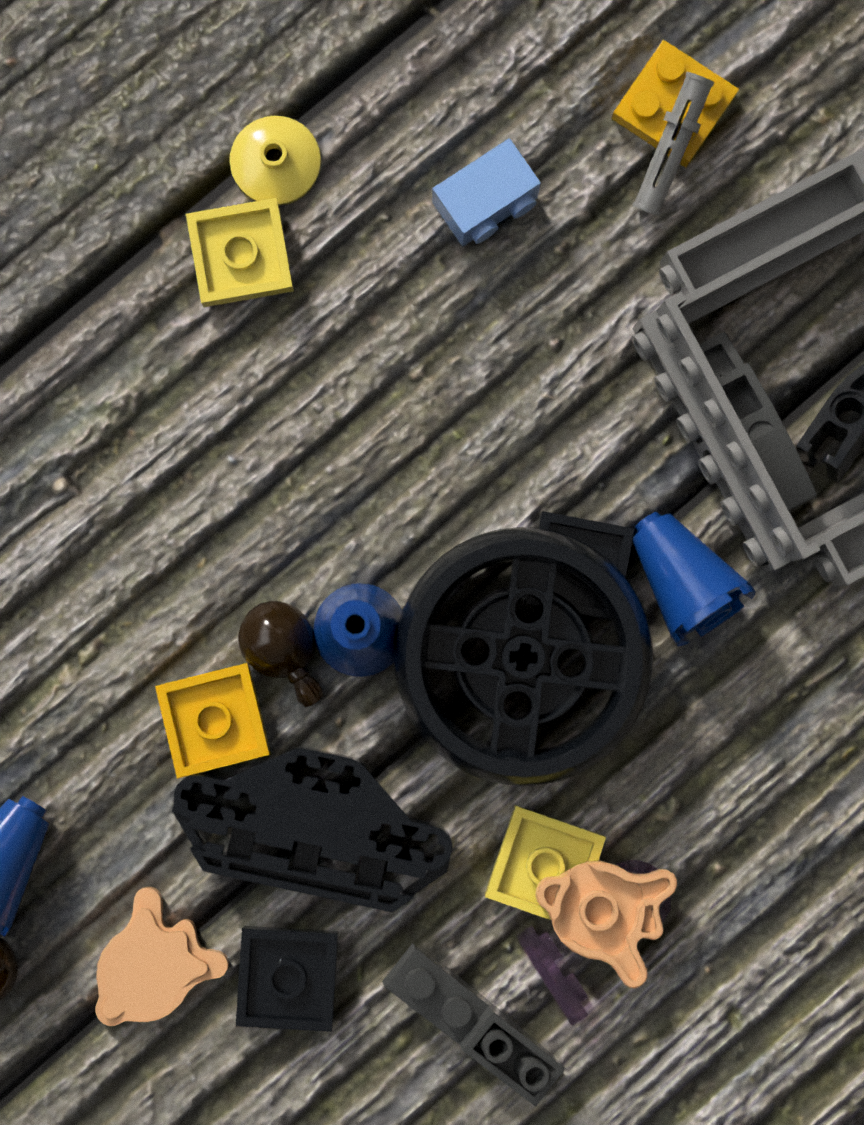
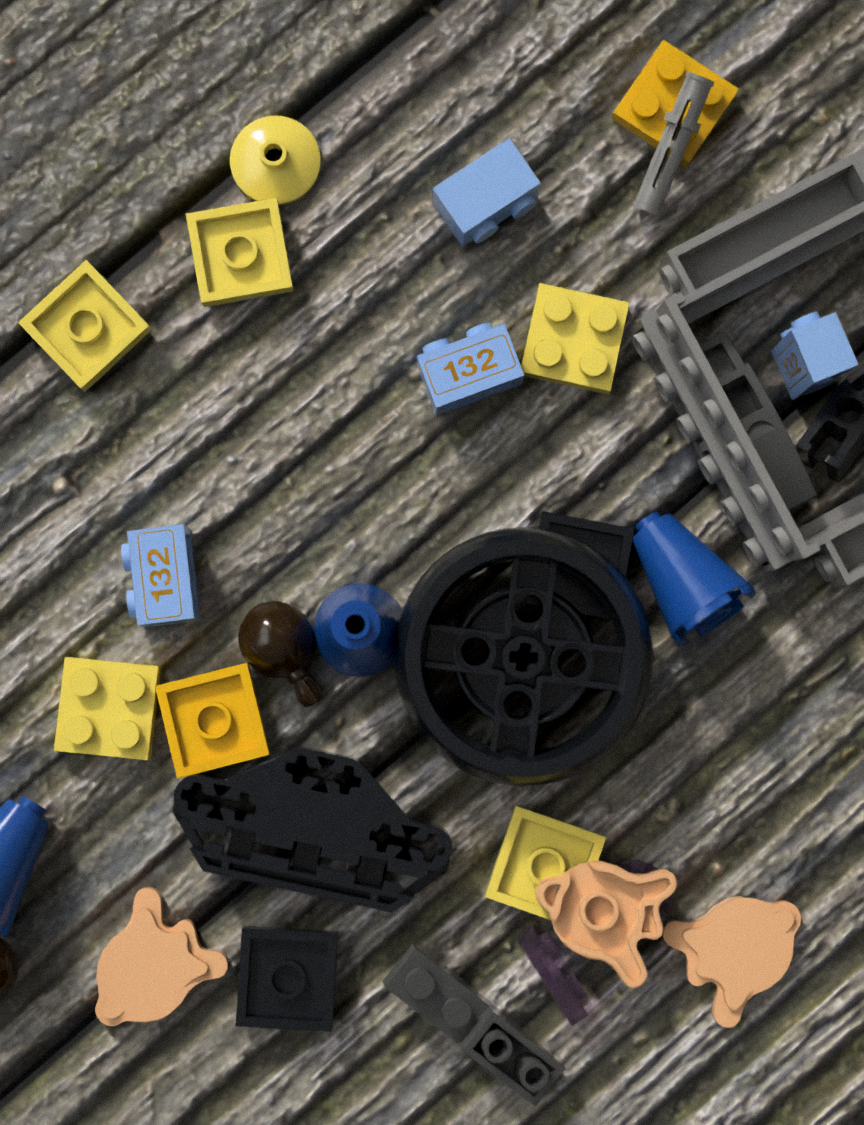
(85, 325): none -> light yellow plate
(107, 708): none -> light yellow plate
(161, 576): none -> light blue brick
(469, 367): none -> light blue brick
(574, 338): none -> light yellow plate
(739, 947): none -> light nougat tile
(813, 354): none -> light blue brick

